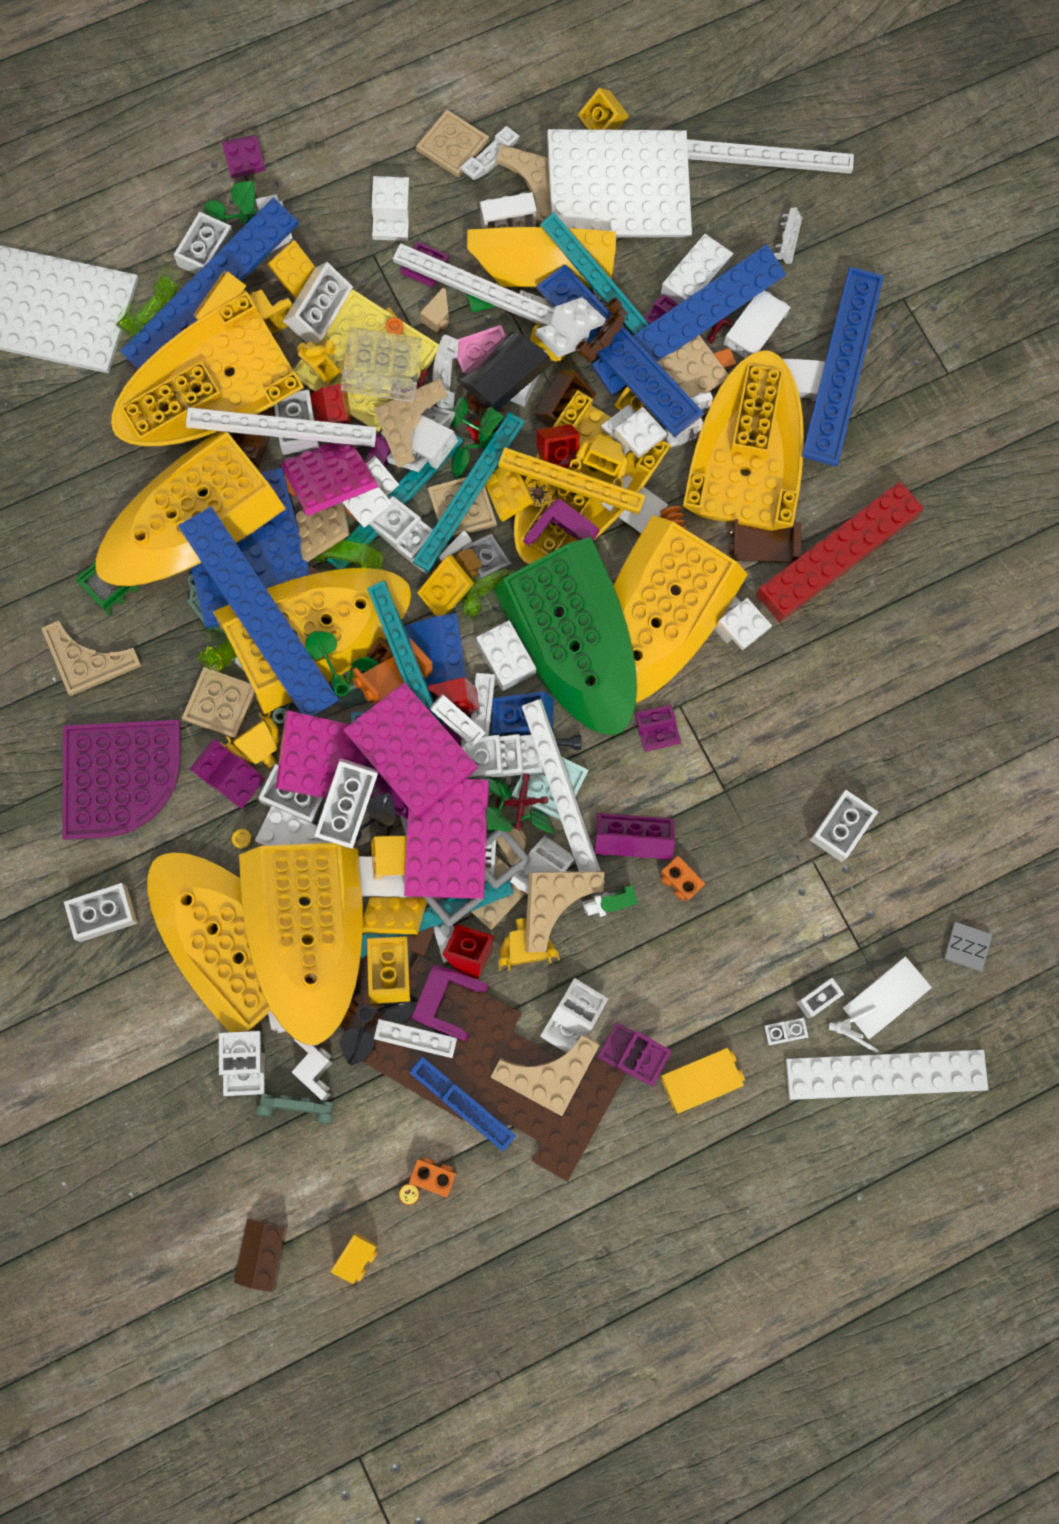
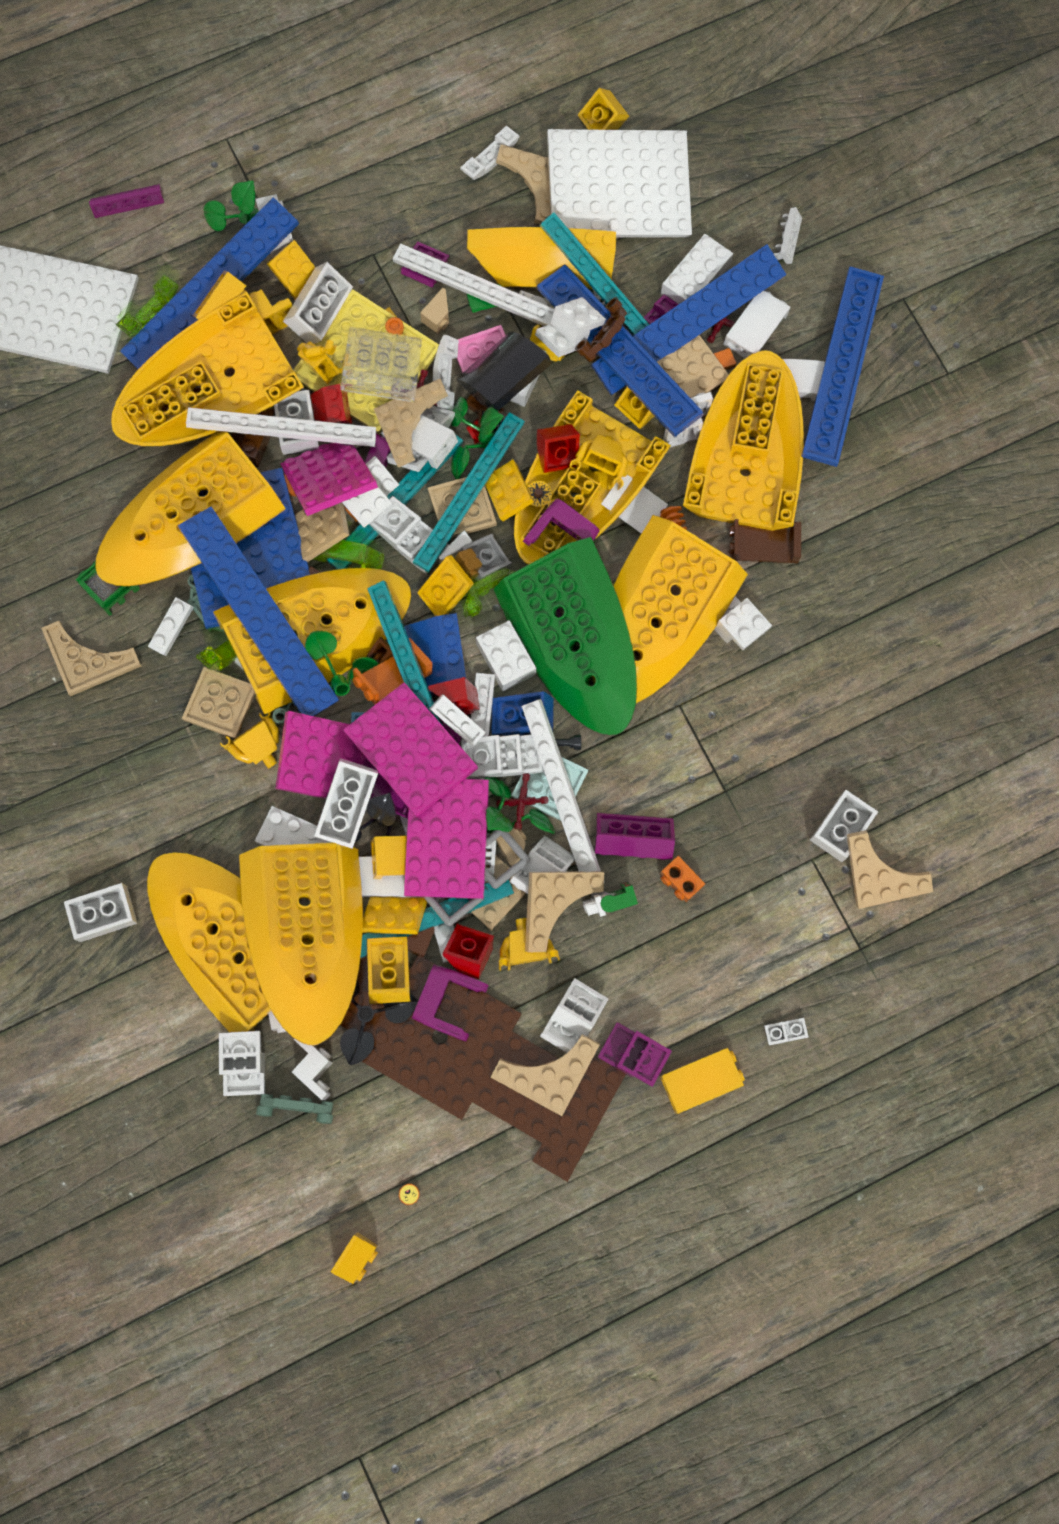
(117, 776): magenta plate -> none
(126, 201): none -> magenta fence
(170, 626): none -> white plate
(202, 242): white brick -> none
(227, 773): magenta bracket -> none
(242, 838): yellow tile -> none
(243, 156): magenta bracket -> none
(261, 1255): reddish brown slope -> none
(297, 804): white brick -> none
(353, 697): sand green piece -> none
(390, 208): white bracket -> none
(415, 1038): white plate -> none
(431, 1183): orange brick -> none
(452, 143): tan plate -> none
(462, 1103): blue slope -> none
(508, 211): white brick -> none
(560, 394): reddish brown slope -> none
(571, 481): yellow plate -> none
(634, 430): white bracket -> none
(657, 728): magenta slope -> none
(770, 156): white plate -> none
(820, 998): white brick -> none
(839, 552): red brick -> none
(845, 1028): white plant -> none
(878, 882): none -> tan plate
(886, 1074): white plate -> none
(890, 995): white slope -> none
(967, 946): light grey tile -> none

